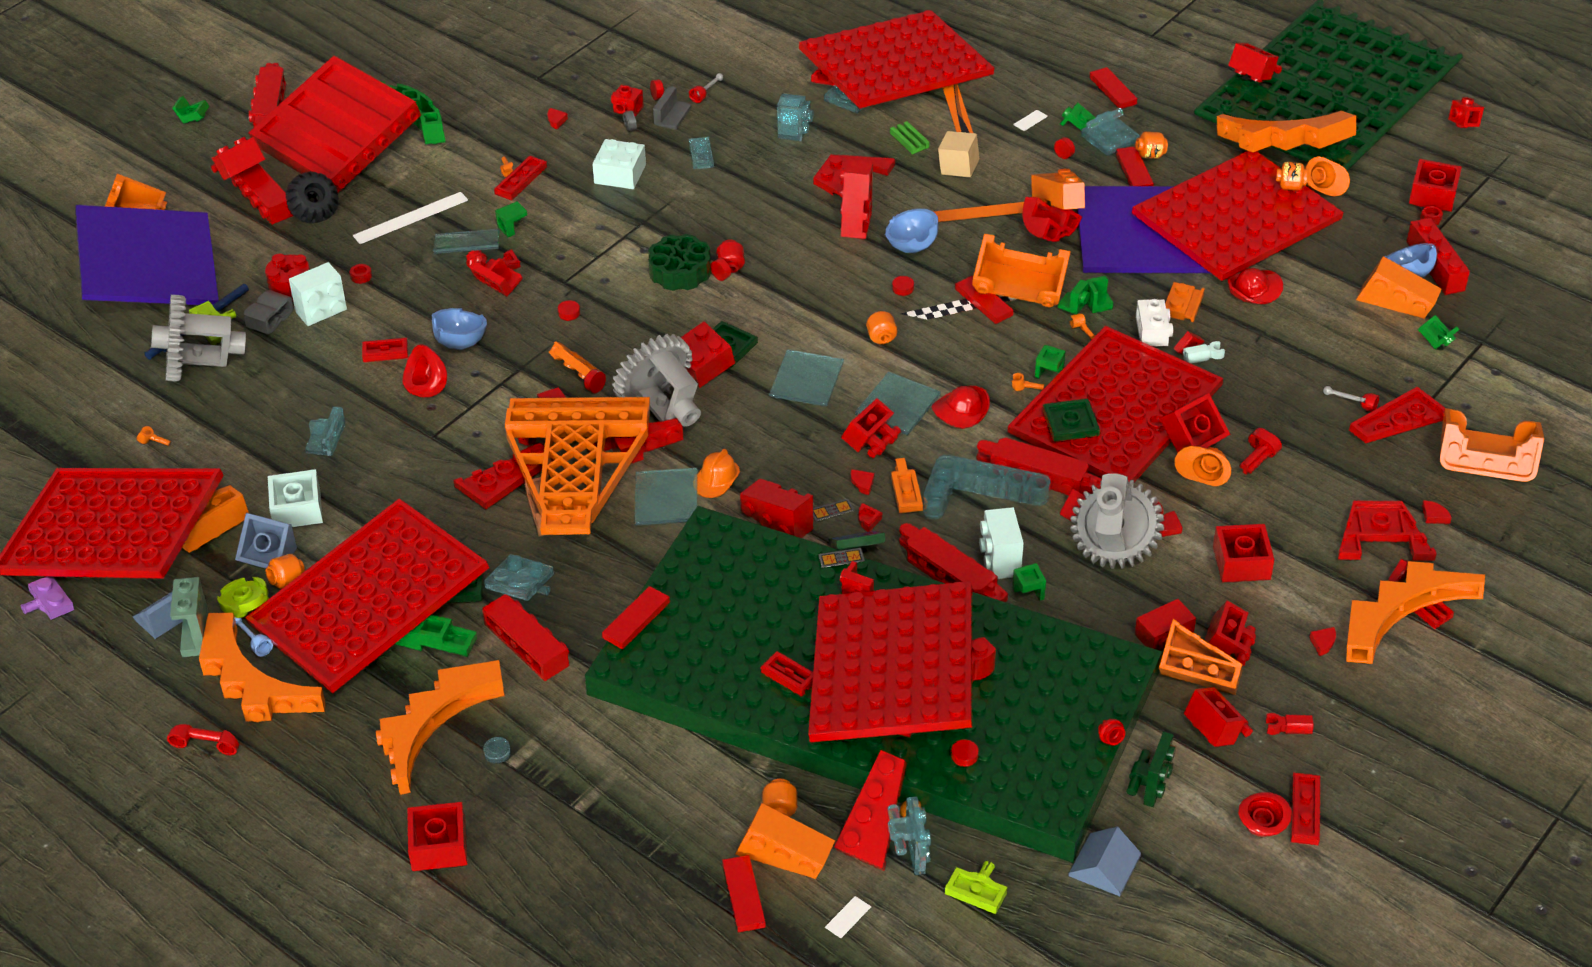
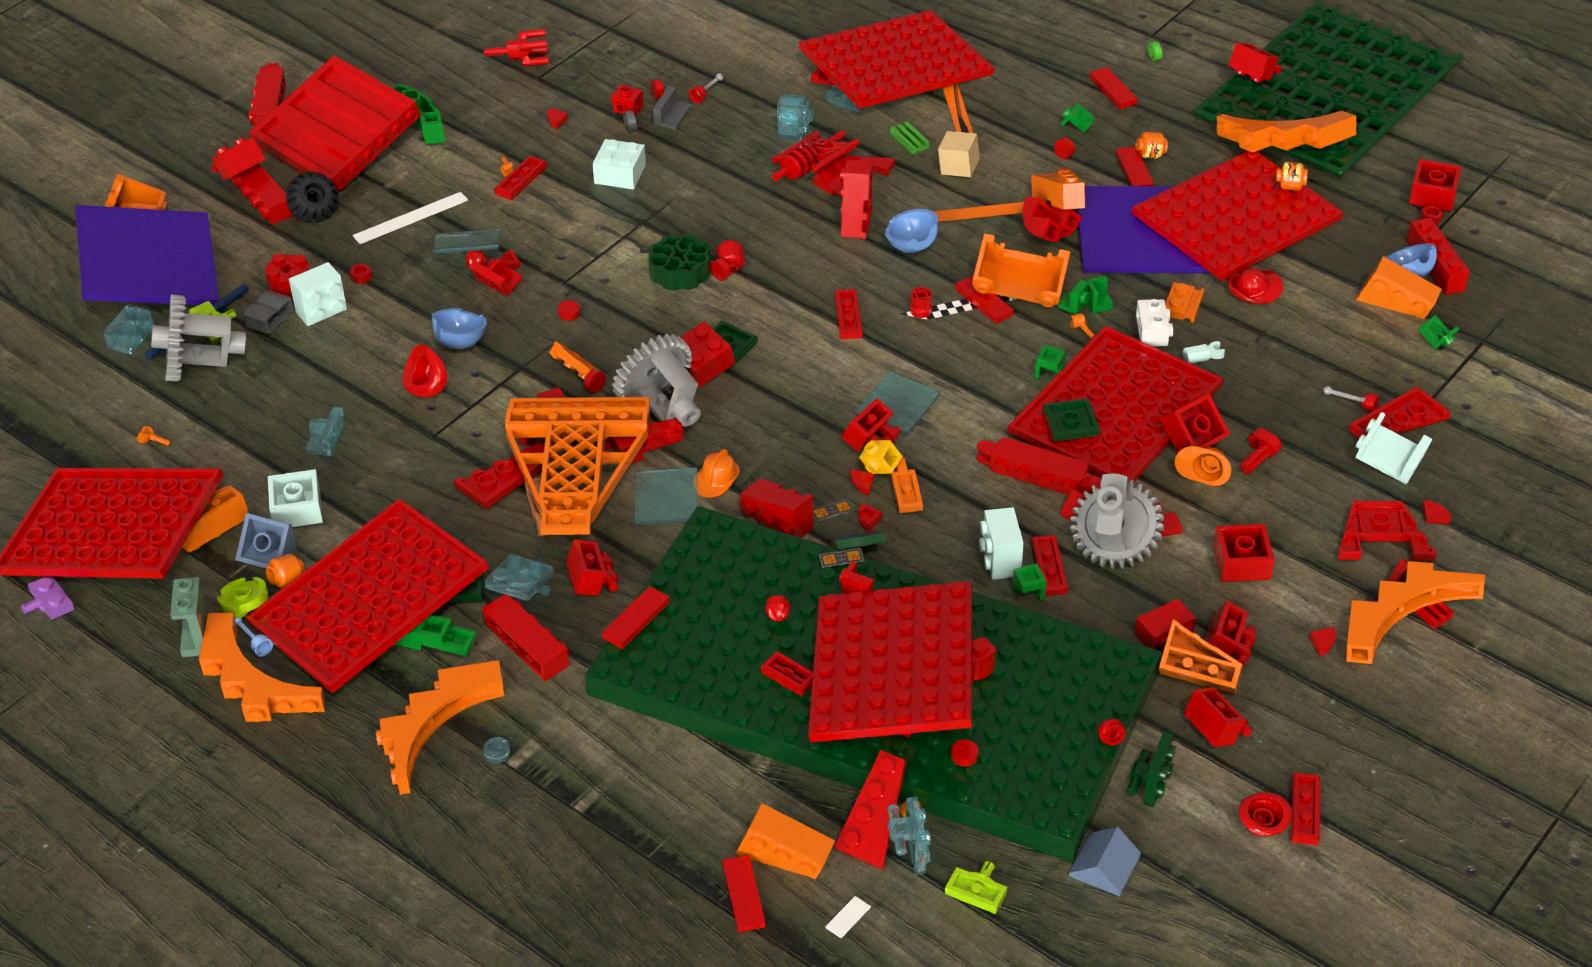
(128, 329): none -> clear light blue brick
(157, 617): sand blue slope -> none
(182, 733): red bar -> none
(190, 112): green bracket -> none
(385, 349): red tile -> none
(437, 836): red brick -> none
(508, 216): green panel -> none
(522, 49): none -> red plant
(590, 568): none -> red brick
(701, 153): clear light blue plate -> none
(777, 608): none -> red plate
(780, 796): orange head -> none
(805, 154): none -> red bar
(806, 378): clear light blue piece -> none
(848, 314): none -> red tile
(880, 457): none -> yellow brick
(881, 327): orange head -> none
(903, 285): red tile -> none
(921, 302): none -> red wheel
(947, 563): red hinge -> none
(963, 406): red hat -> none
(981, 478): clear light blue beam -> none
(1019, 384): orange hand -> none
(1030, 120): white sticker -> none
(1049, 561): none -> red tile
(1109, 132): clear light blue plate -> none
(1155, 51): none -> bright green tile
(1188, 340): red tile -> none
(1289, 724): red bar -> none
(1327, 176): orange piece -> none
(1390, 451): none -> light aqua panel
(1466, 113): red brick -> none
(1490, 453): windscreen -> none

